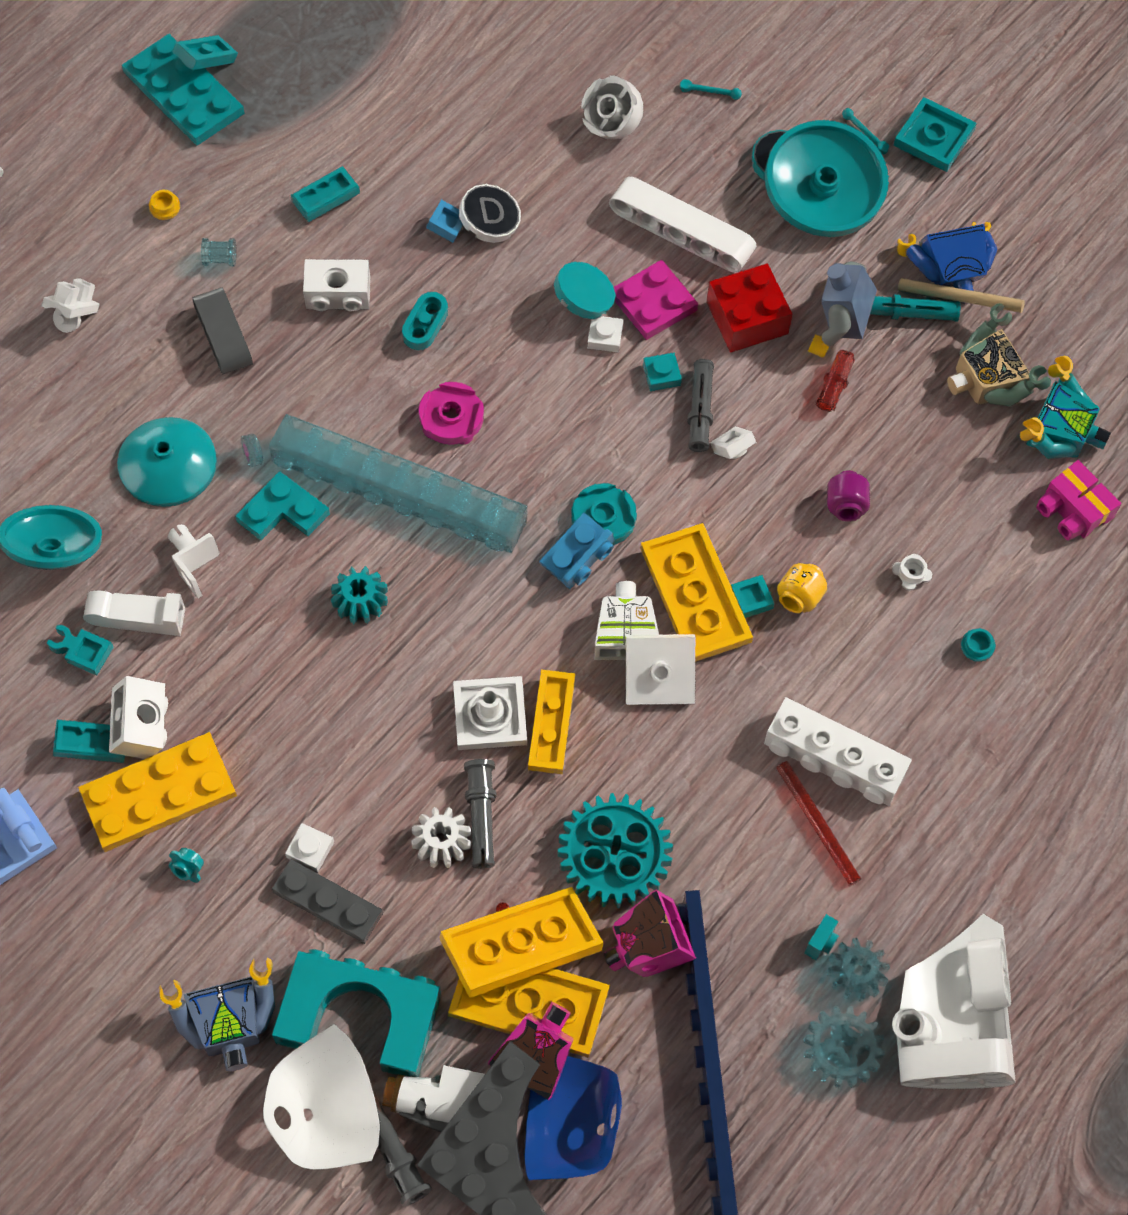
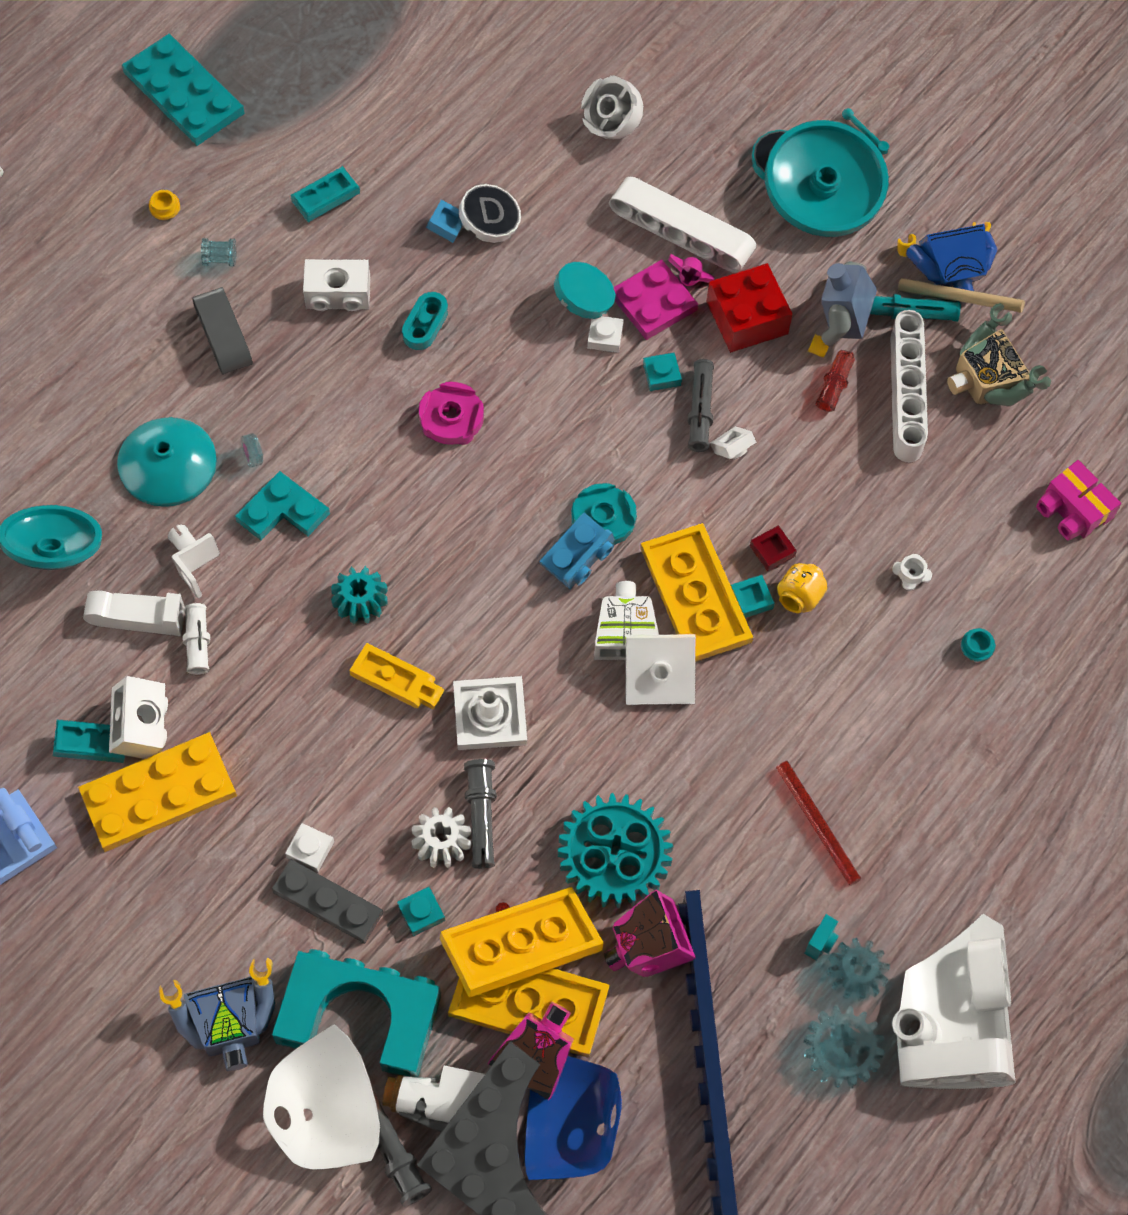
(71, 303): white hips -> none
(84, 651): teal plate -> none
(186, 864): teal plate -> none
(196, 639): none -> white pin
(205, 52): teal plate -> none
(396, 677): none -> yellow hinge
(398, 484): clear light blue brick -> none
(421, 911): none -> teal plate
(551, 722): yellow plate -> none
(686, 86): teal hinge -> none
(690, 270): none -> dark pink piece
(773, 548): none -> dark red plate
(837, 752): white brick -> none
(848, 496): magenta head -> none
(908, 398): none -> white beam
(935, 134): teal plate -> none
(1065, 417): torso -> none

